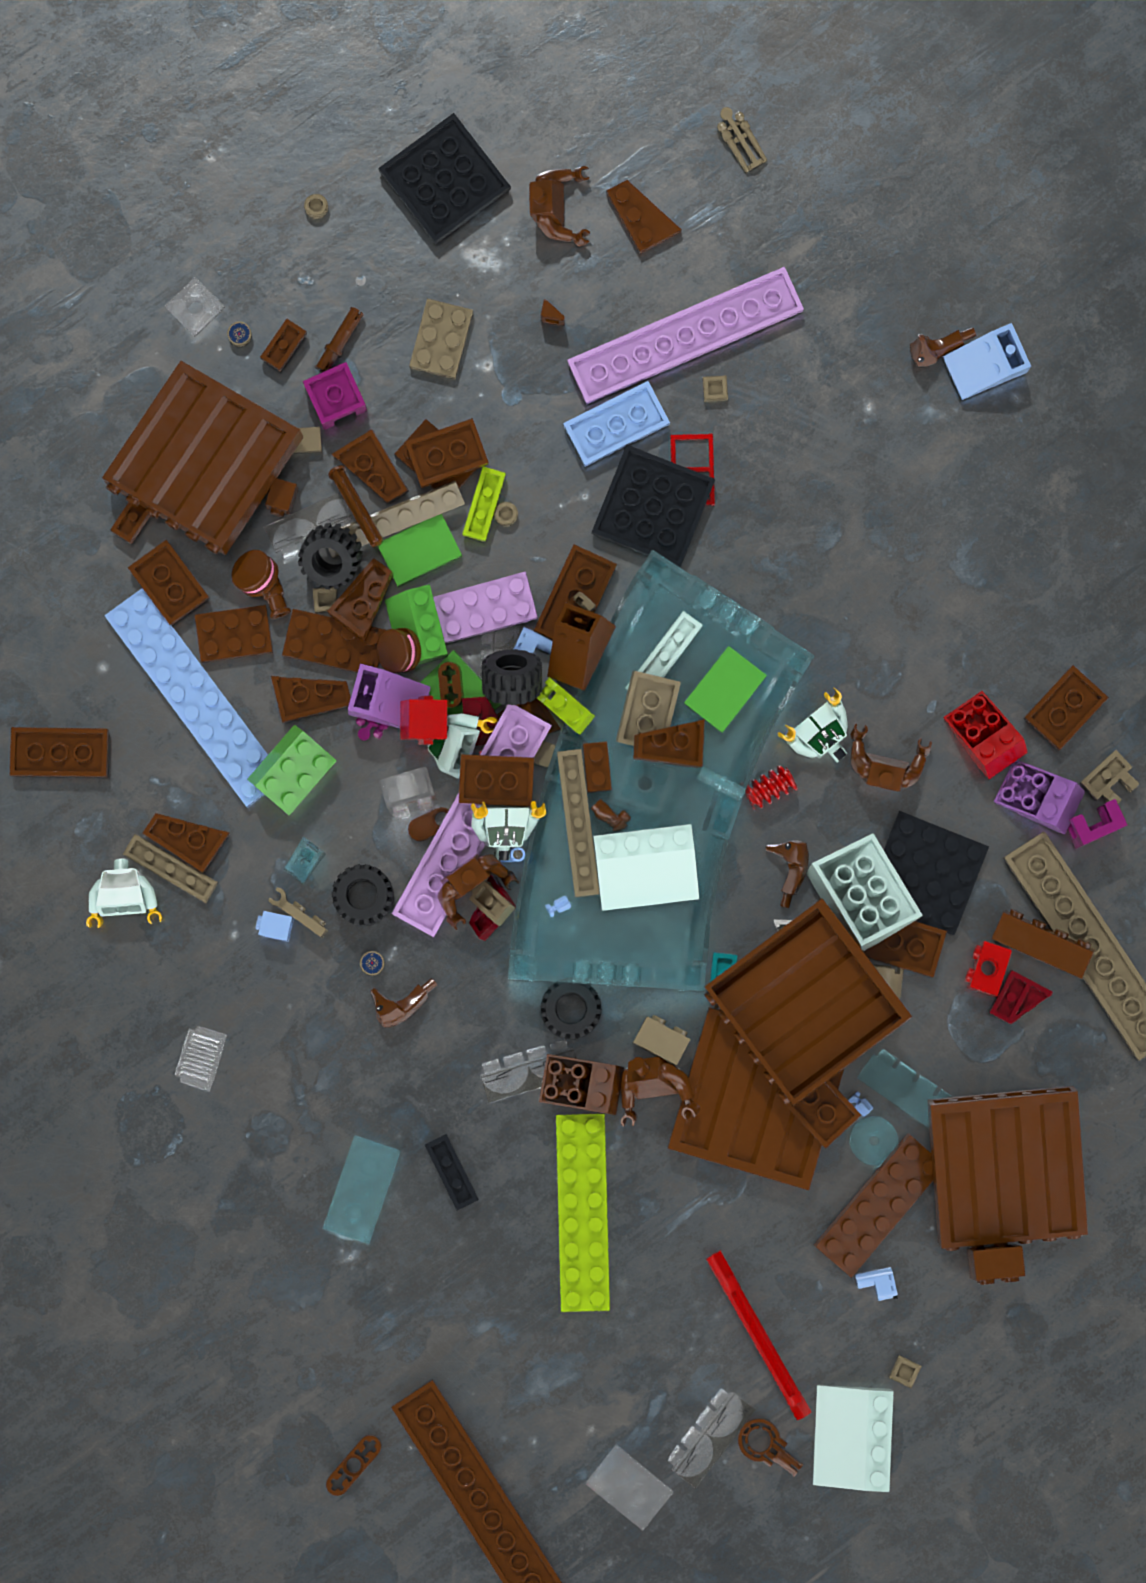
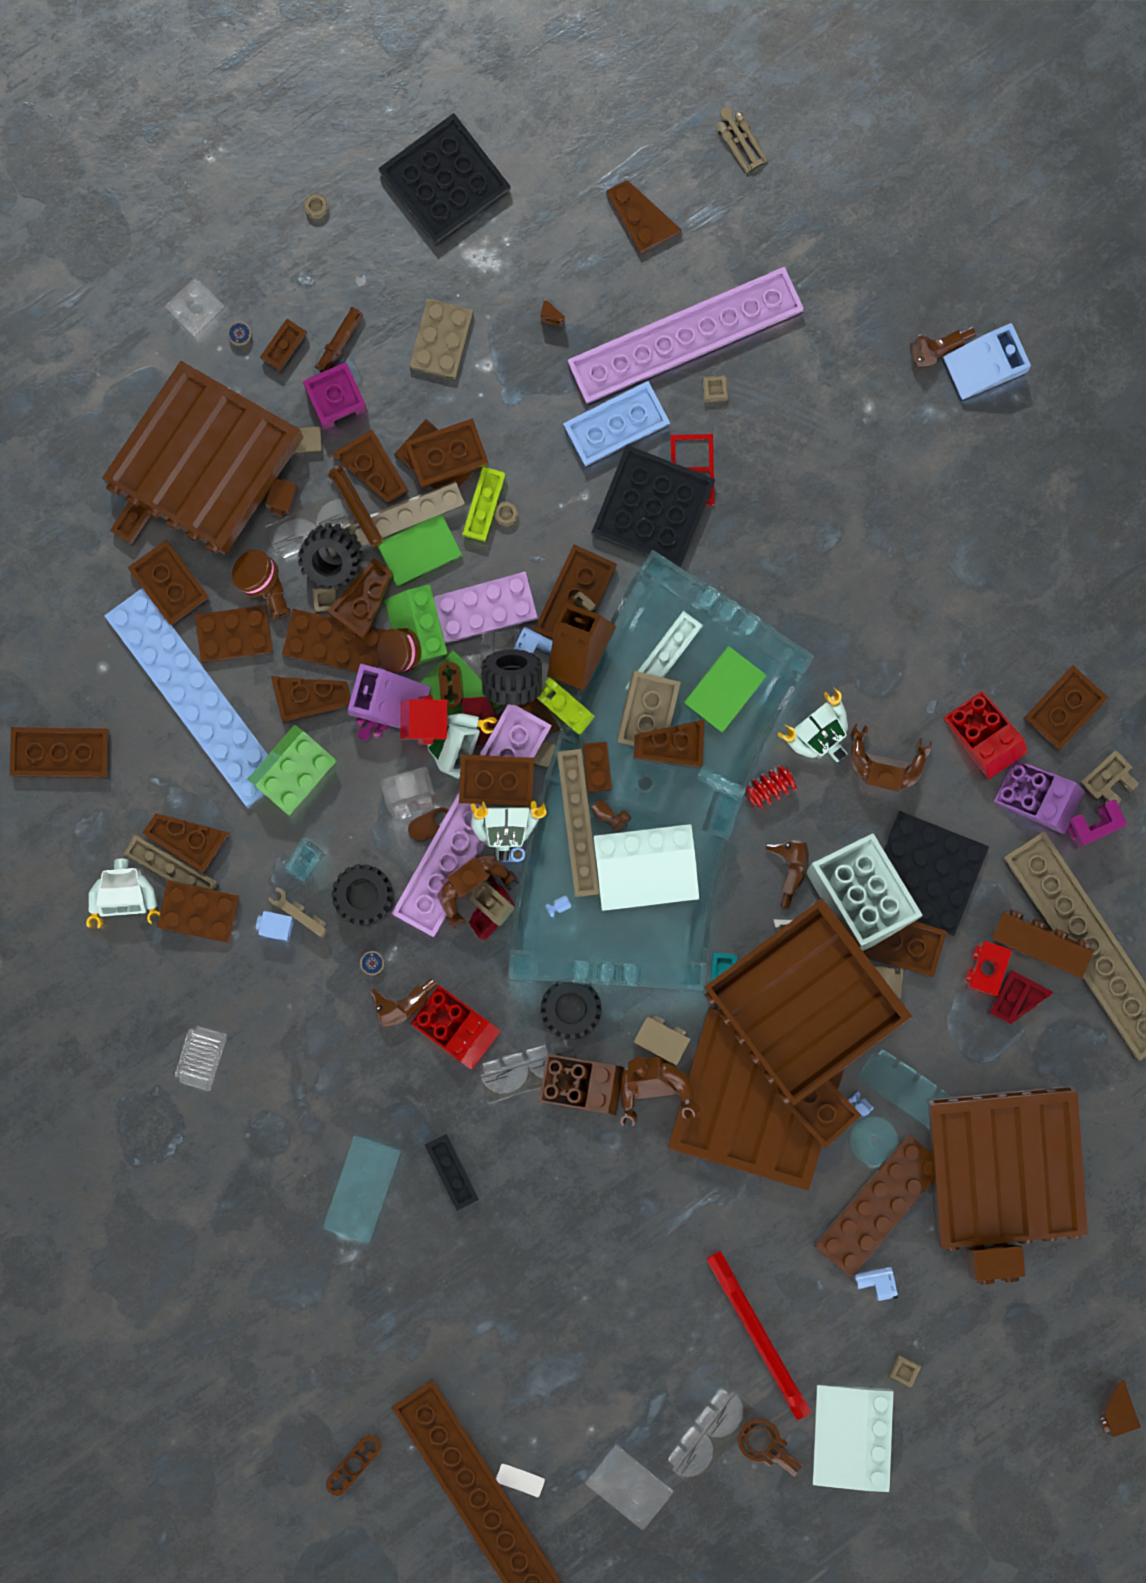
(197, 911): none -> reddish brown plate
(455, 1027): none -> red slope
(520, 1480): none -> white sticker
(547, 204): reddish brown torso -> none
(582, 1212): lime plate -> none
(1118, 1411): none -> reddish brown slope

